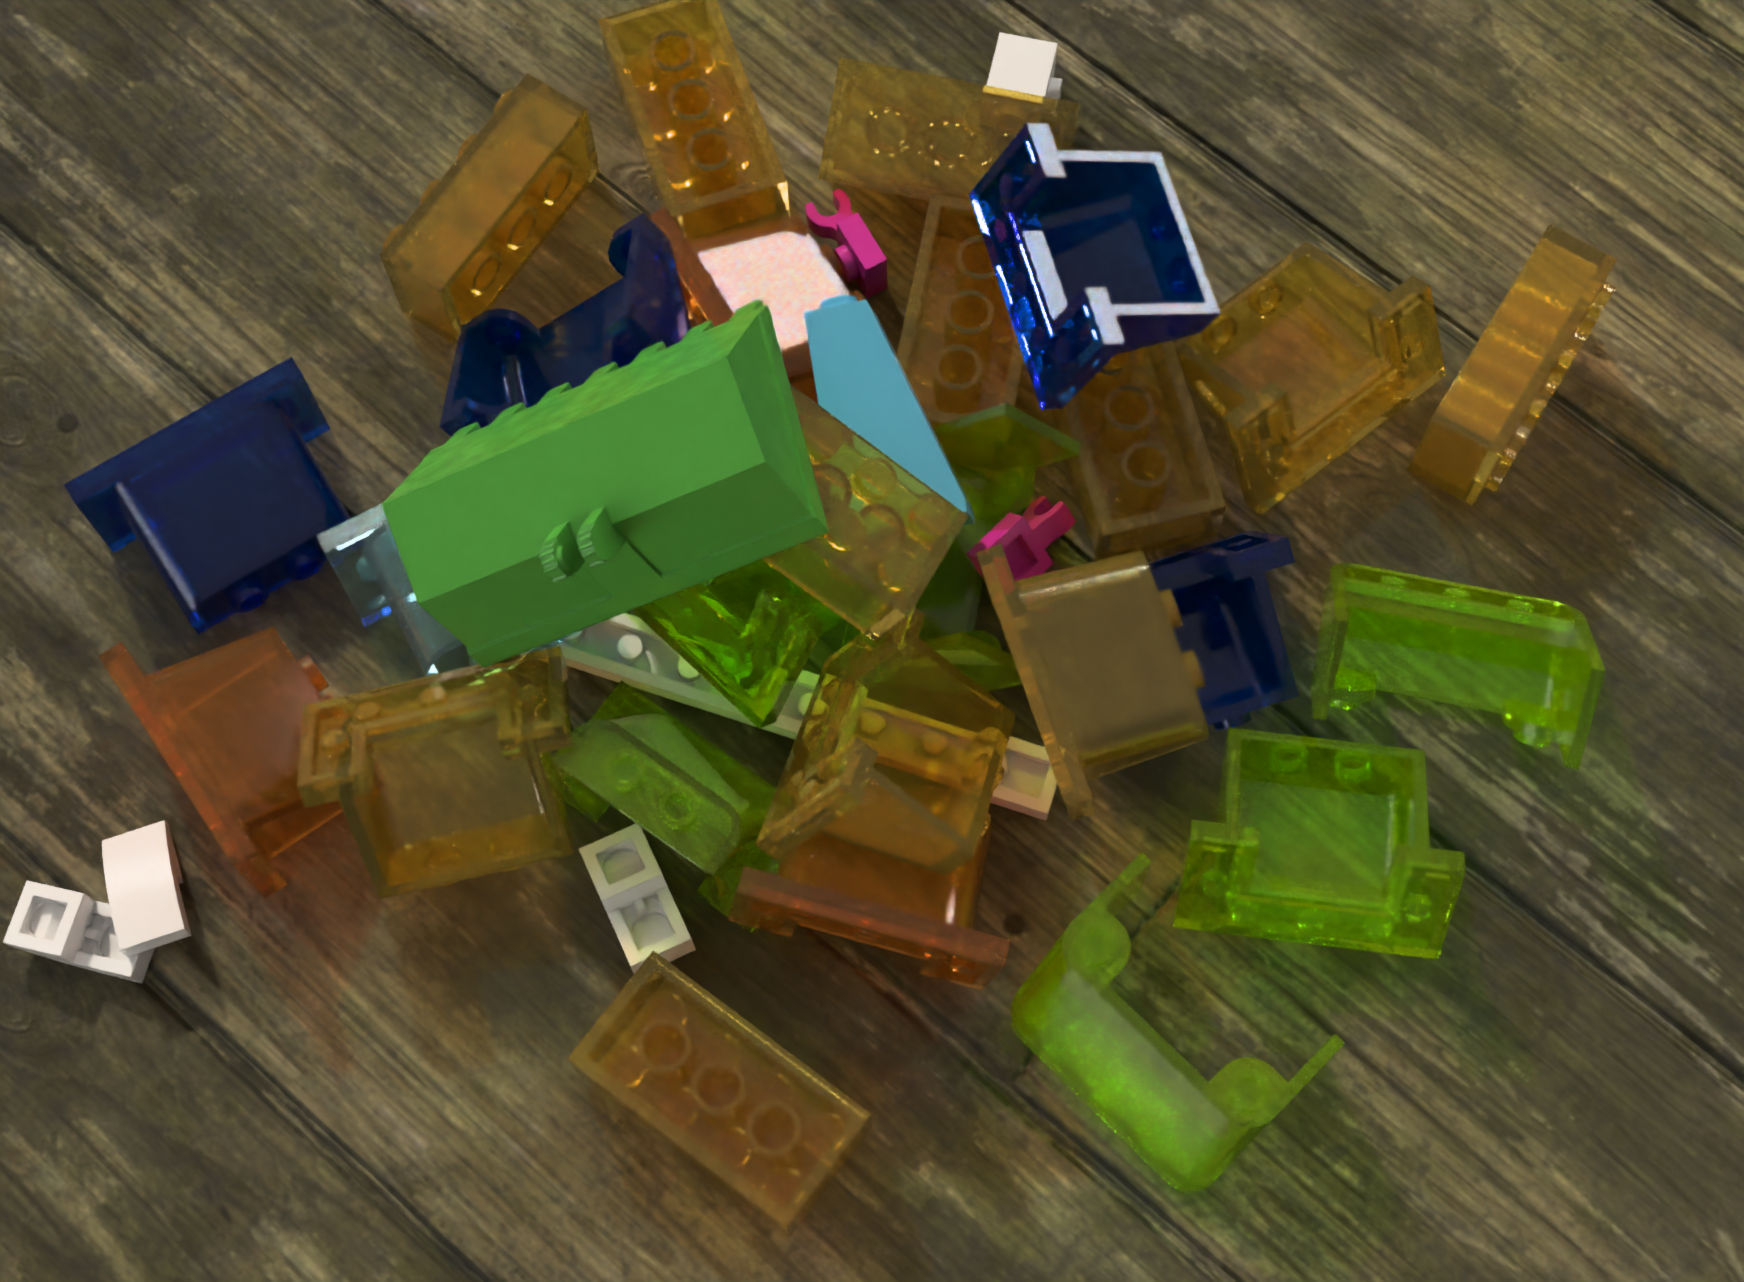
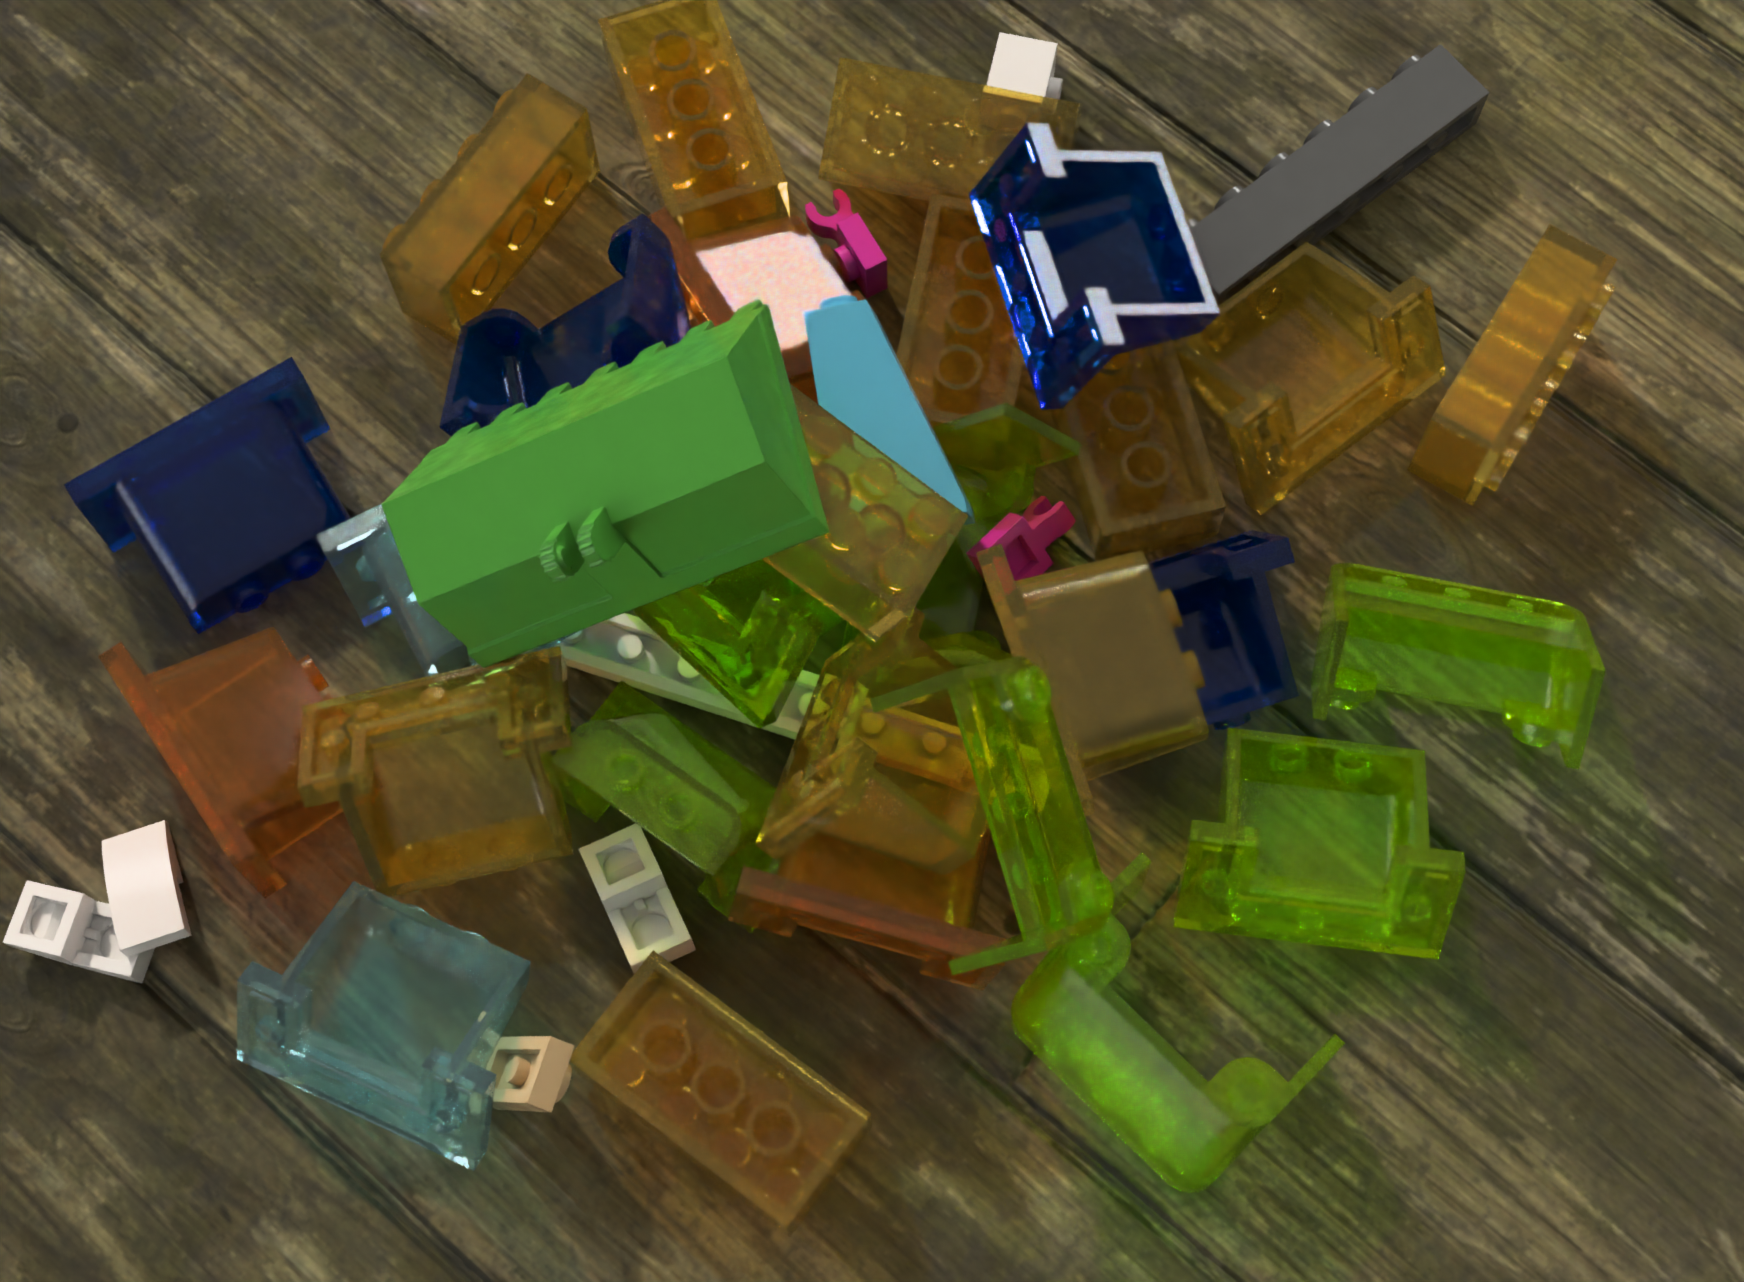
(388, 1021): none -> clear light blue windscreen
(530, 1072): none -> tan plate
(1027, 803): none -> clear neon green windscreen
(1337, 170): none -> dark grey brick

